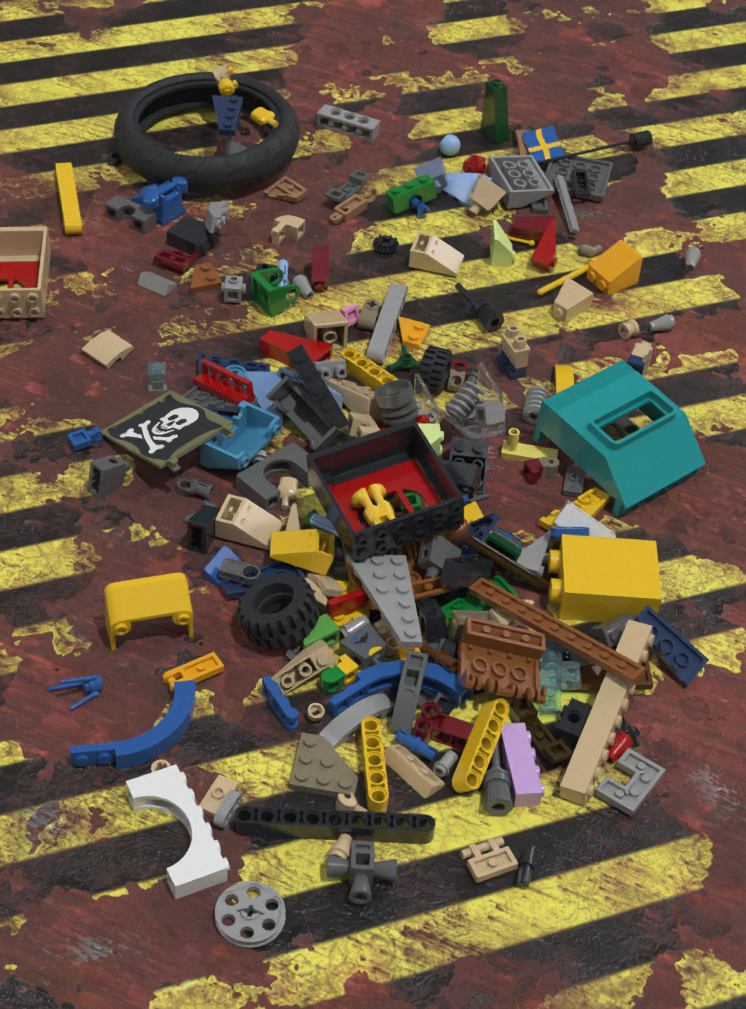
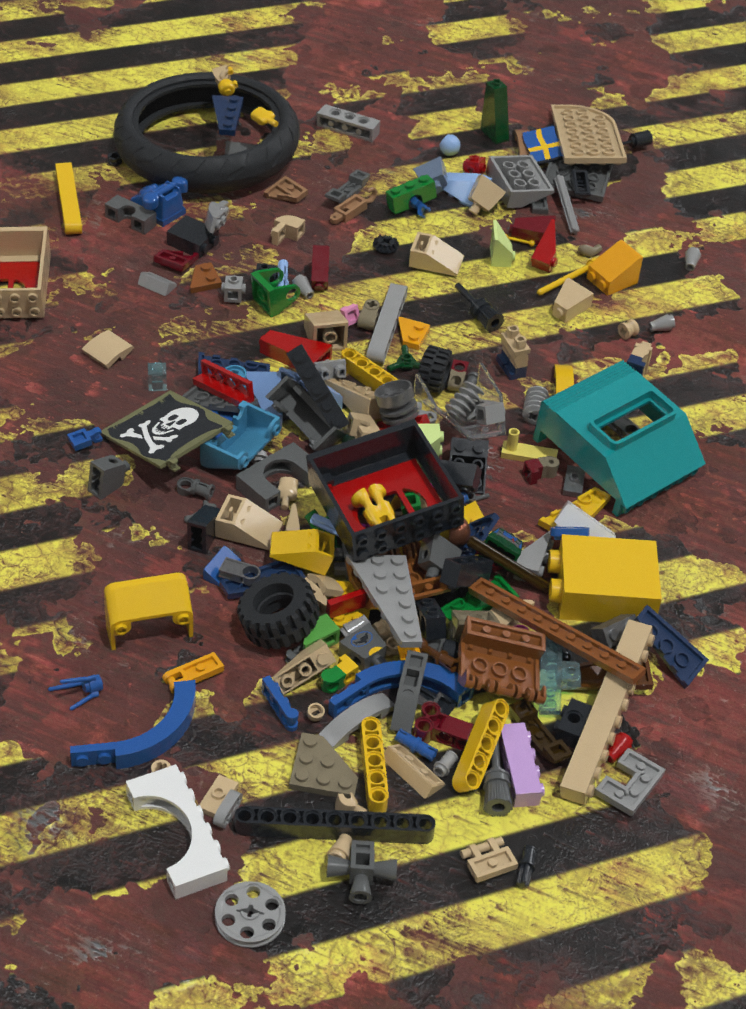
(587, 136): none -> tan plate

